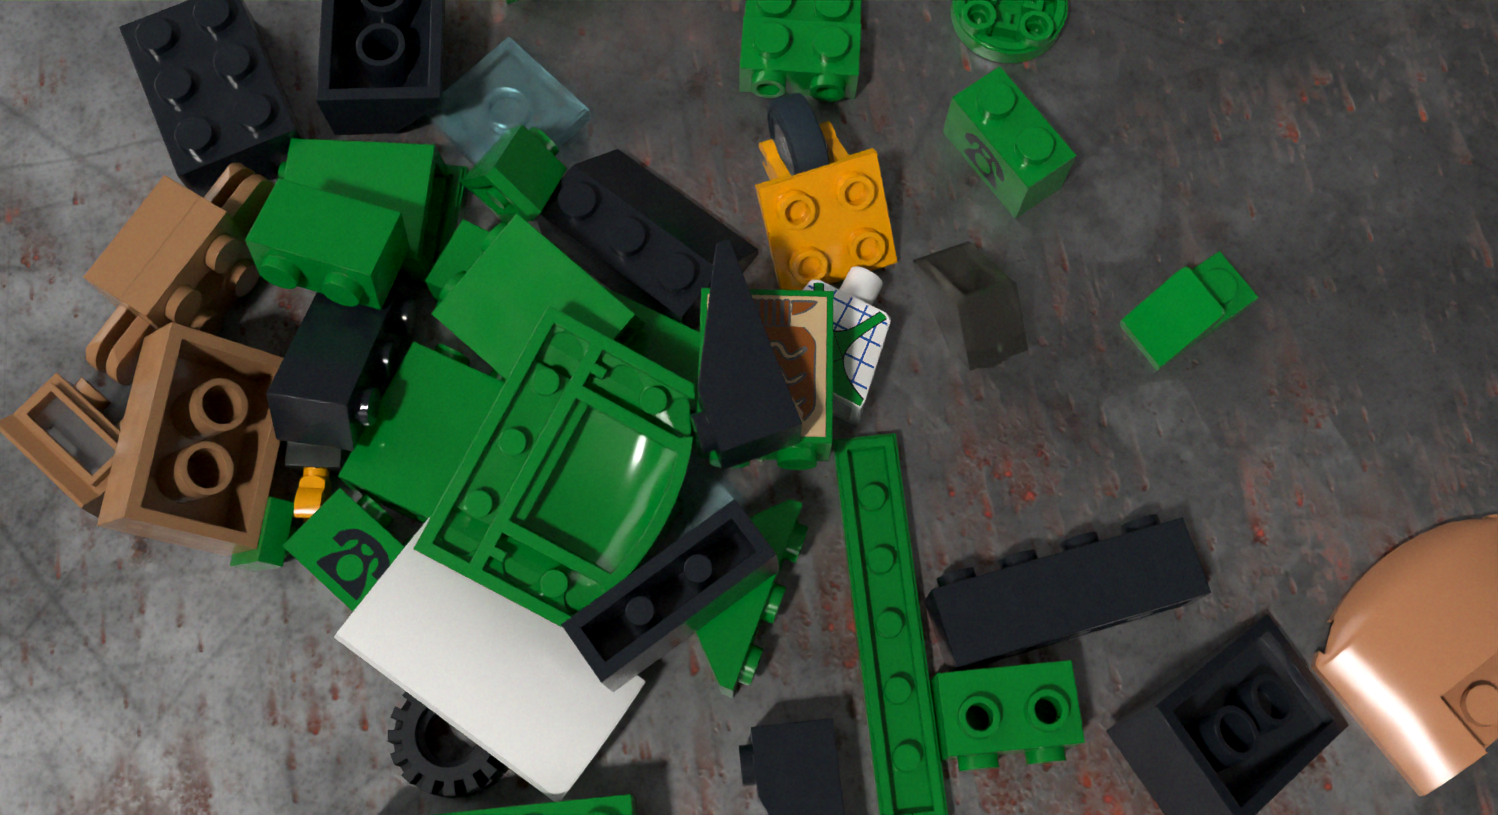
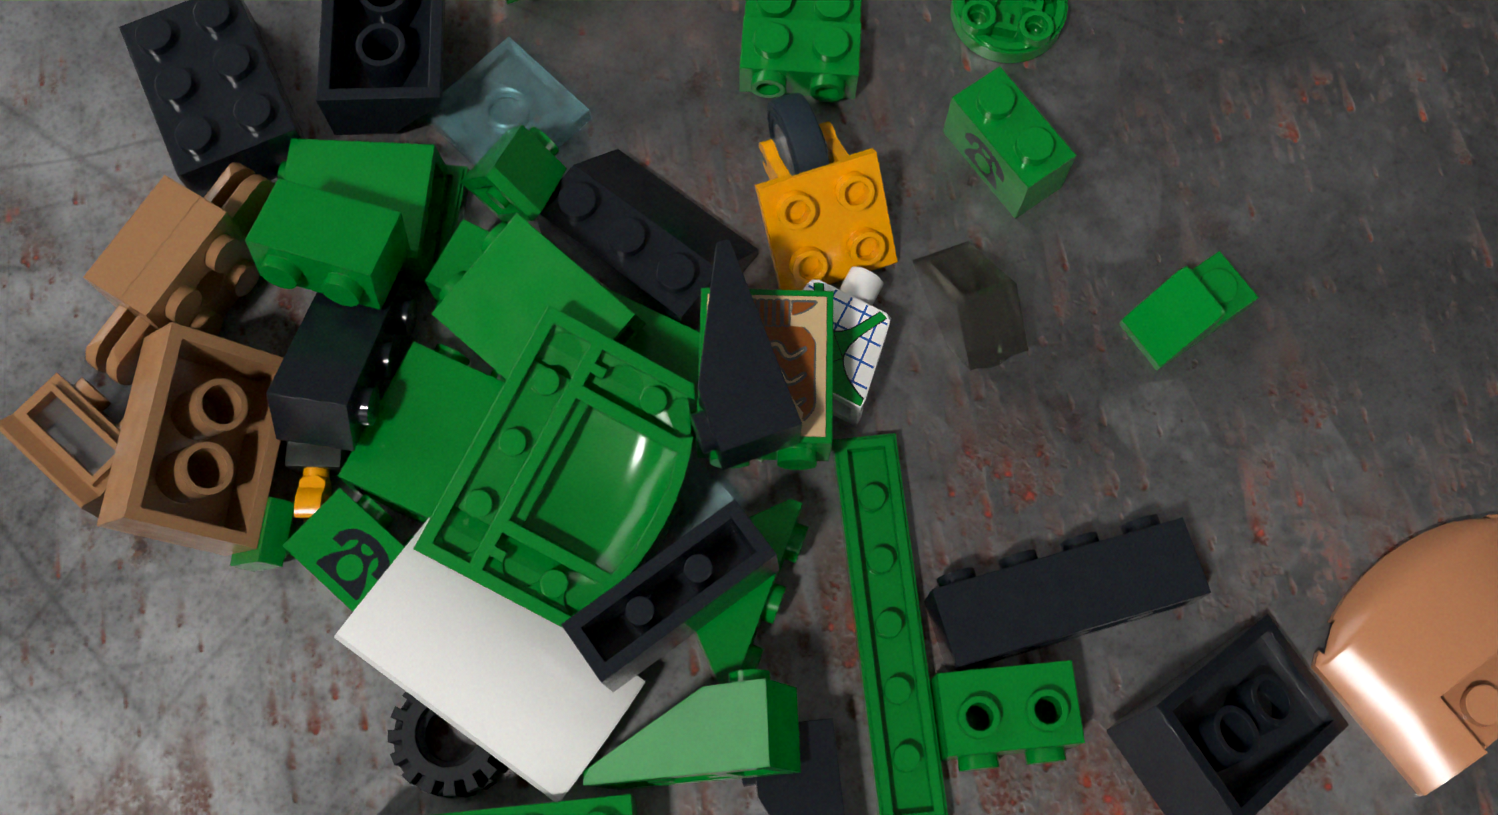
(710, 736): none -> slope

